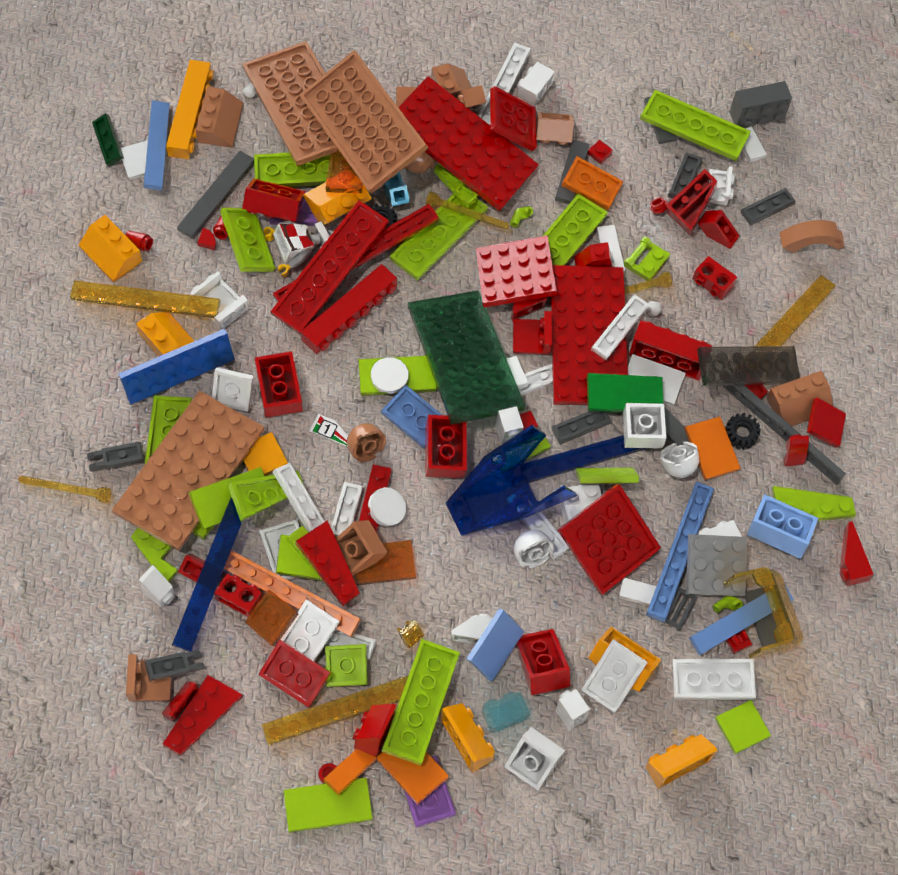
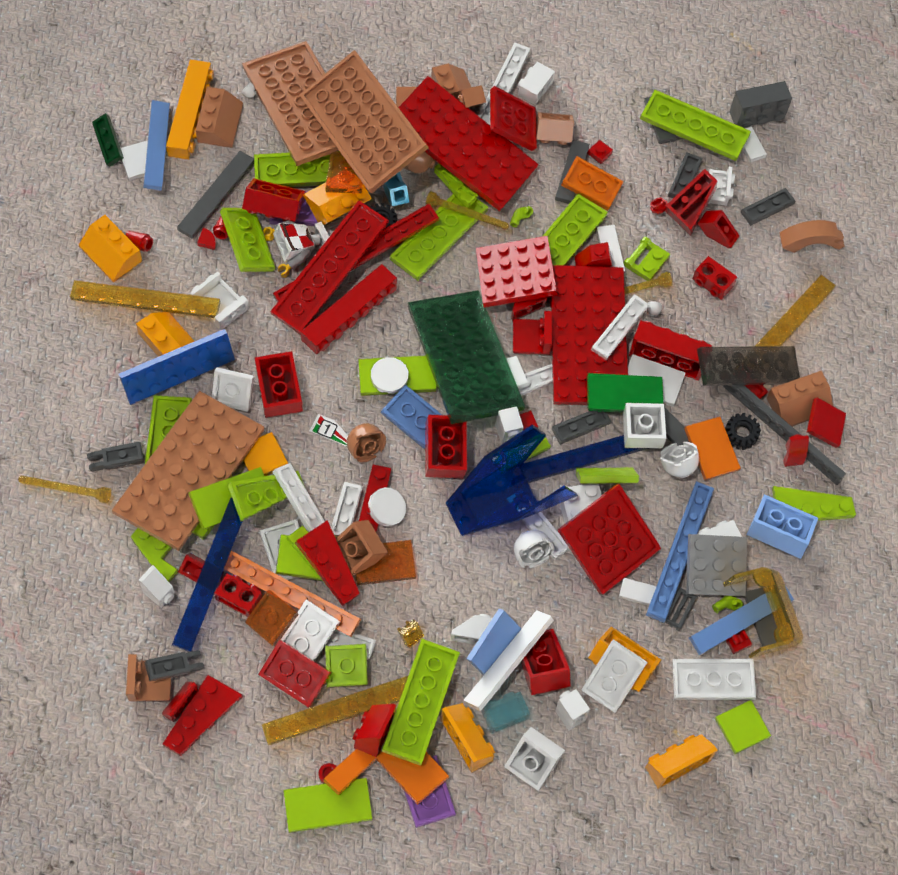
(508, 660): none -> white tile
(854, 562): red slope -> none

